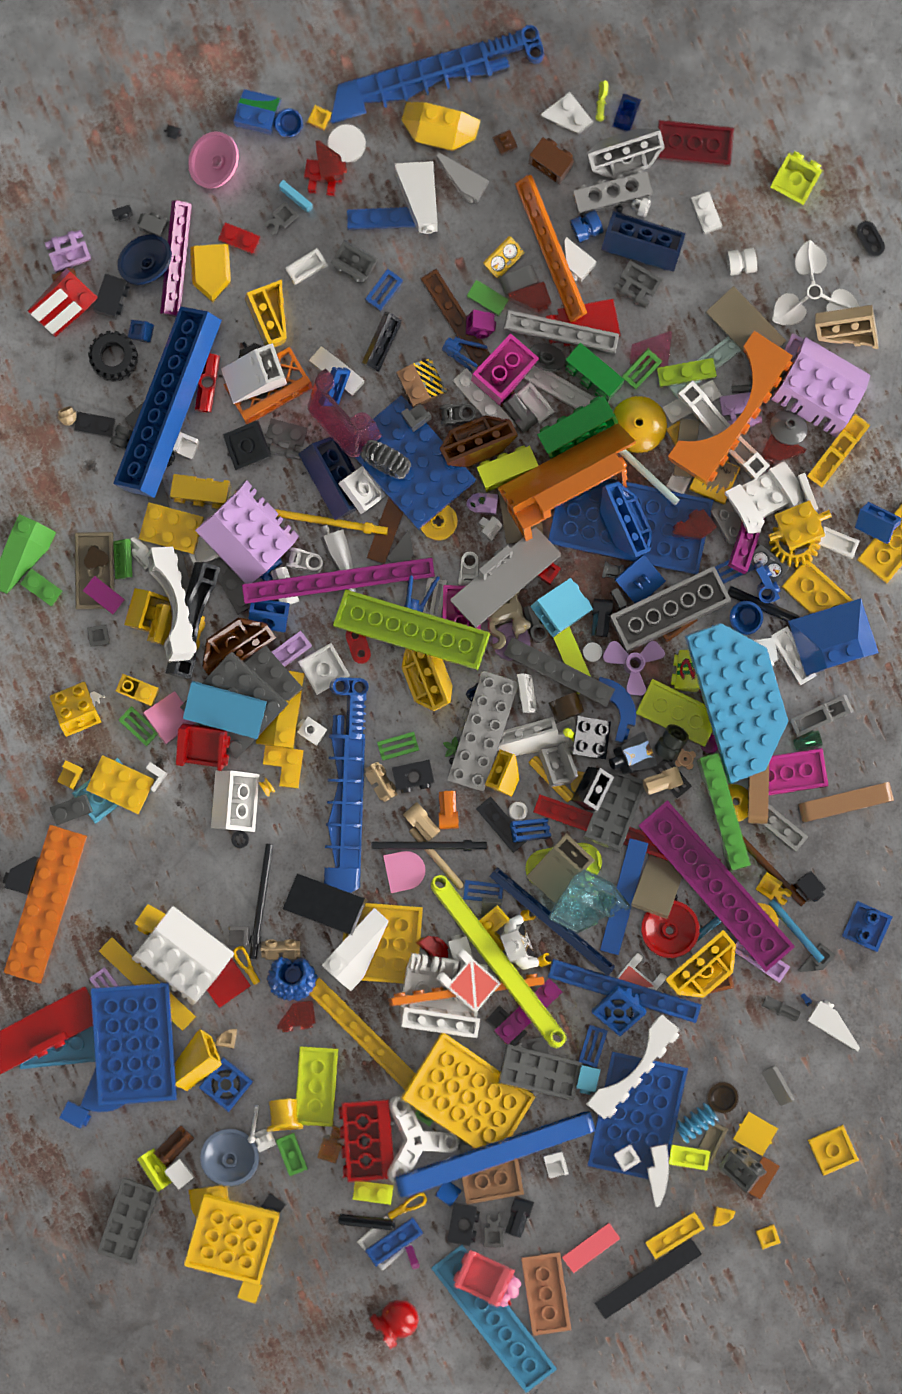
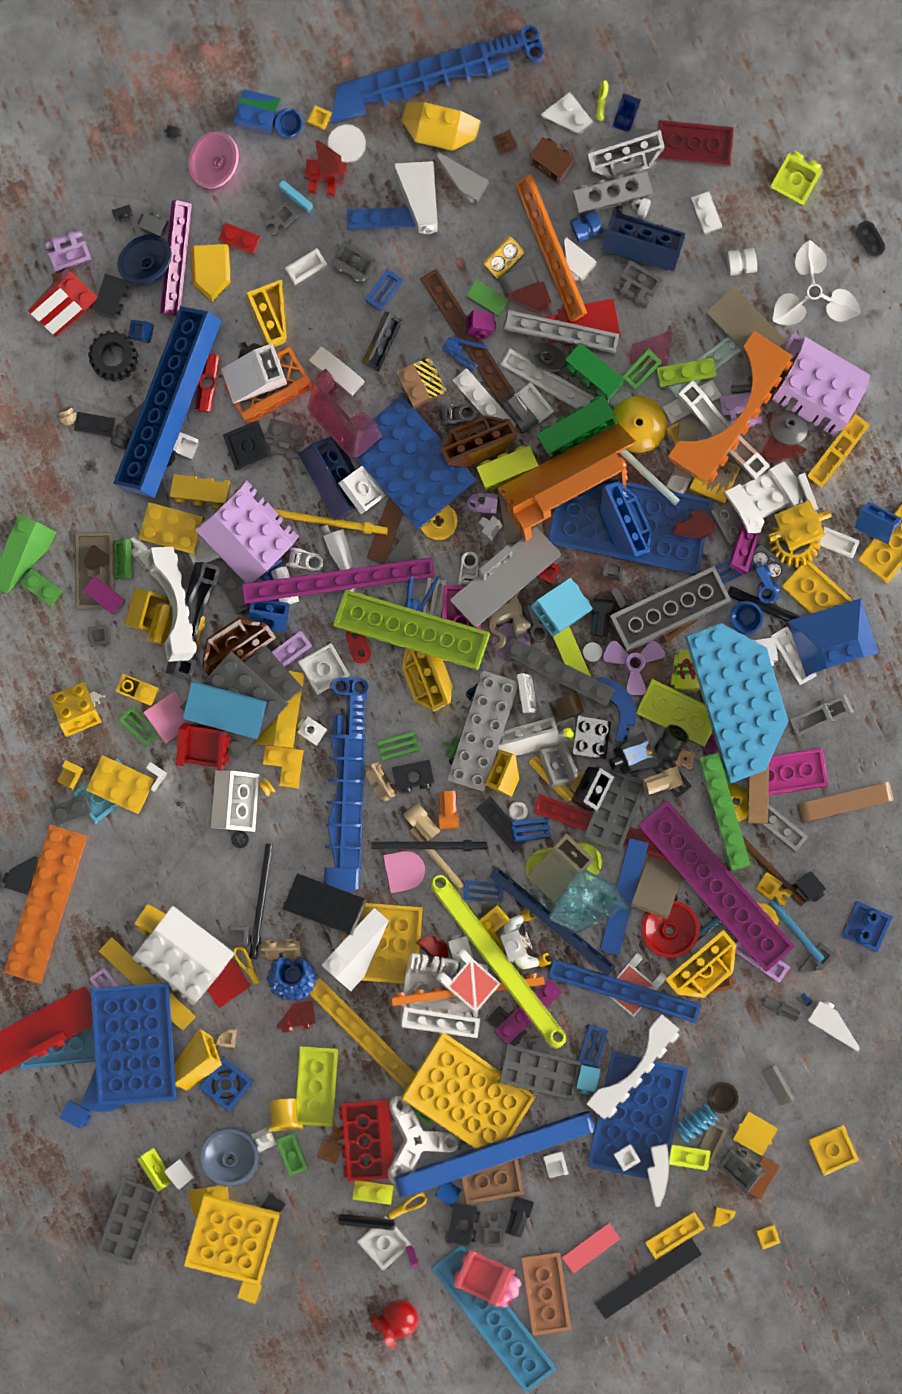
(174, 1145): reddish brown hinge -> none
(251, 1139): white hinge -> none
(340, 378): blue tile -> none
(385, 459): dark grey gear -> none
(394, 1241): blue tile -> none
(416, 417): dark grey panel -> none
(504, 369): dark pink slope -> none
(619, 1010): blue piece -> none
(640, 579): blue piece -> none
(808, 741): clear green cone -> none
(848, 326): tan wedge -> none

